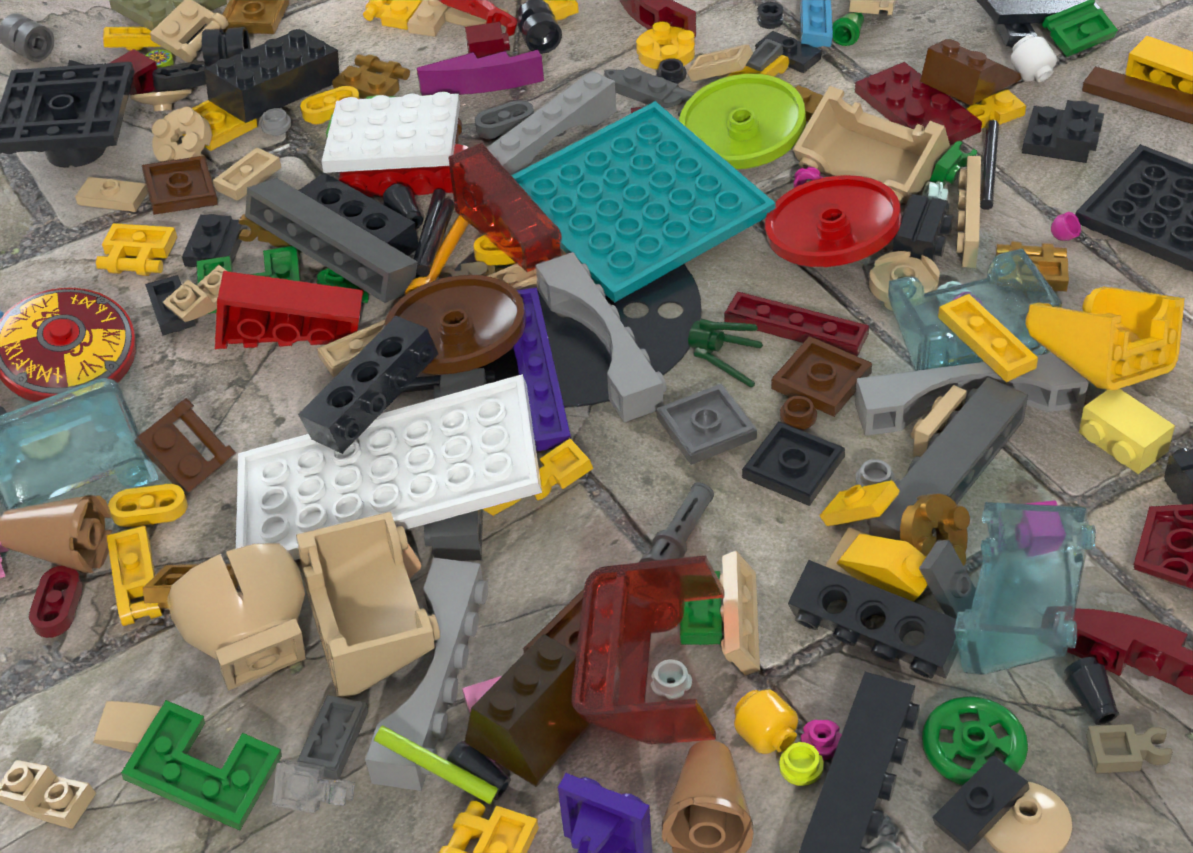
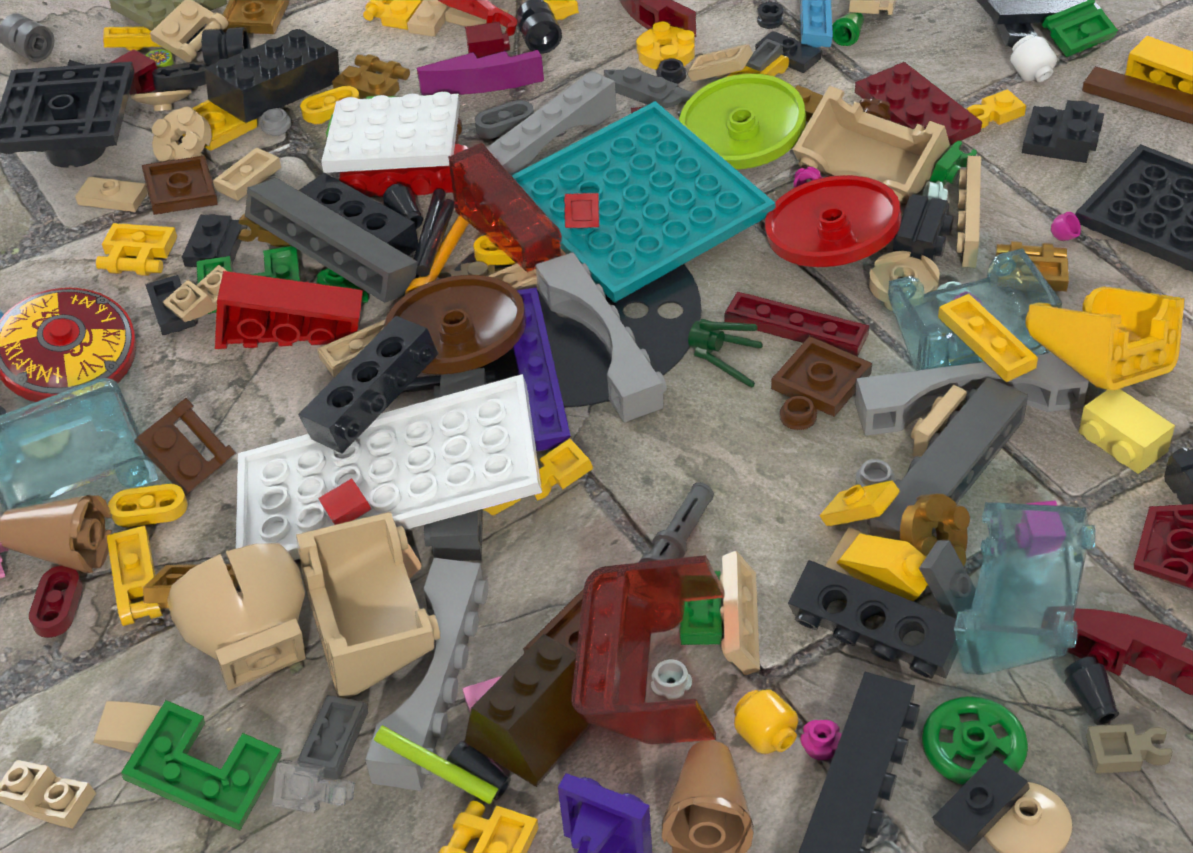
(344, 503): none -> red tile
(582, 210): none -> red plate
(706, 423): flat silver plate -> none
(793, 463): black tile -> none
(801, 764): neon yellow plate -> none
(876, 107): none -> reddish brown plate
(964, 72): reddish brown slope -> none
(989, 165): black bar -> none

